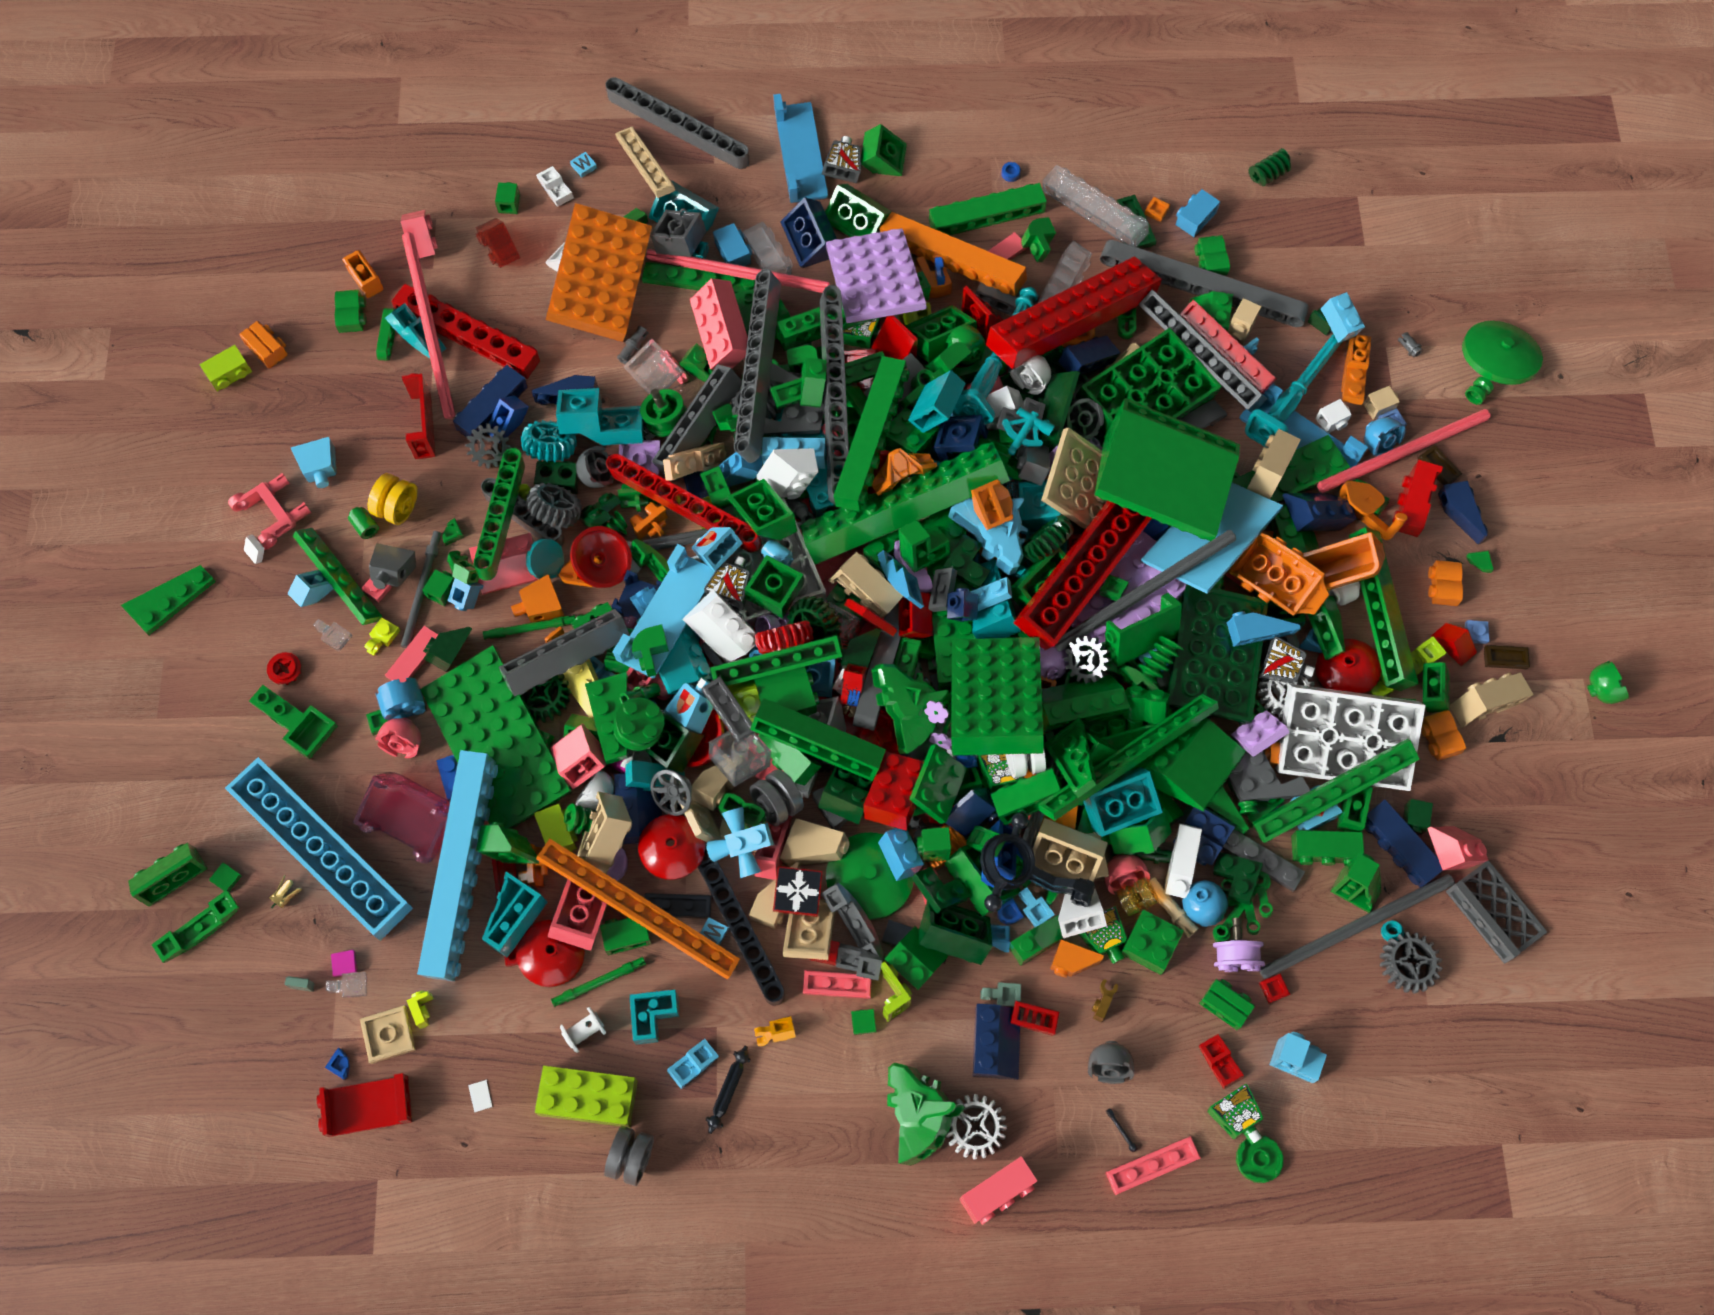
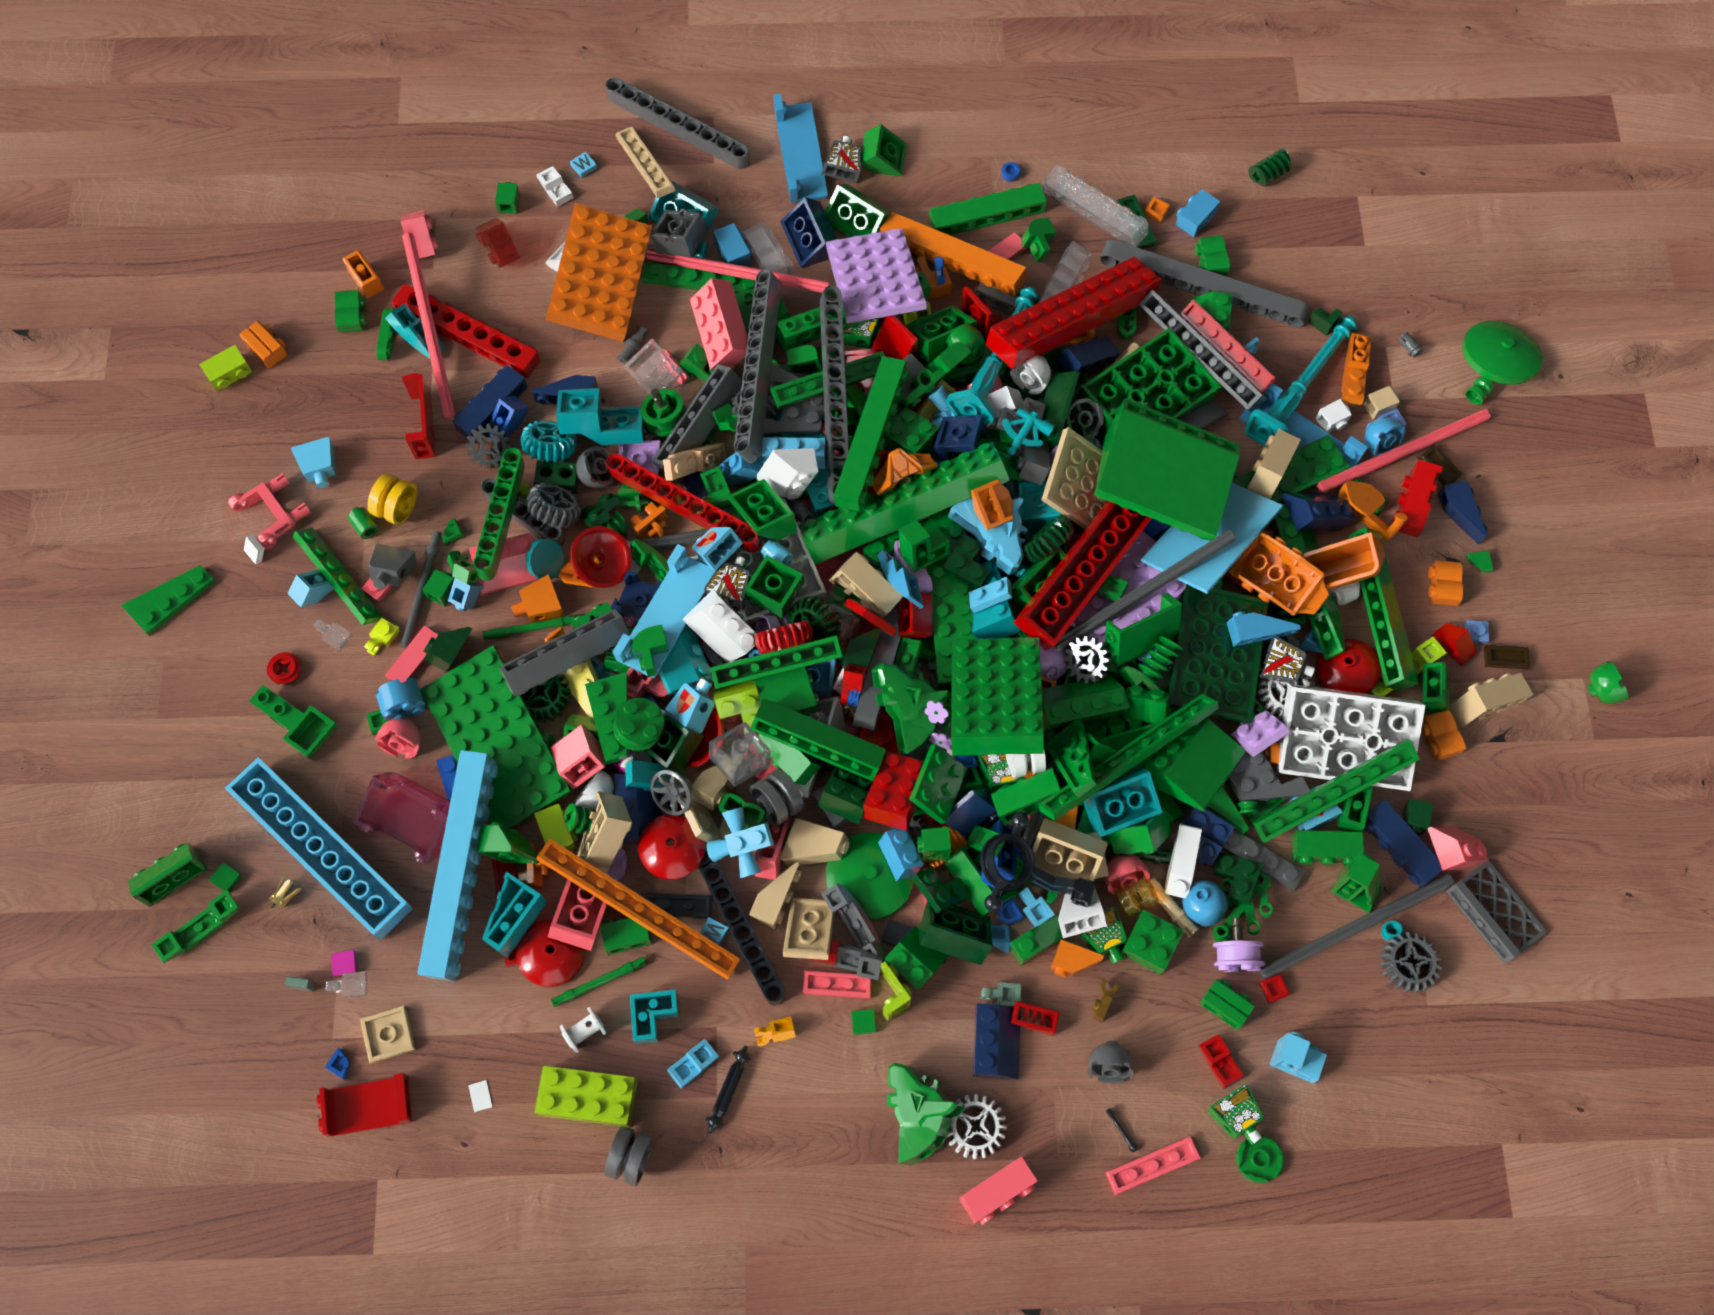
(419, 1012): neon yellow bracket -> none
(641, 692): green pin -> none
(642, 599): dark azure brick -> none
(728, 709): flat silver tile -> none
(797, 891): black tile -> none
(812, 382): green slope -> none
(937, 401): teal brick -> none
(943, 584): dark grey plate -> none
(962, 605): dark blue brick -> none
(1243, 320): tan brick -> none
(1342, 317): medium azure brick -> none

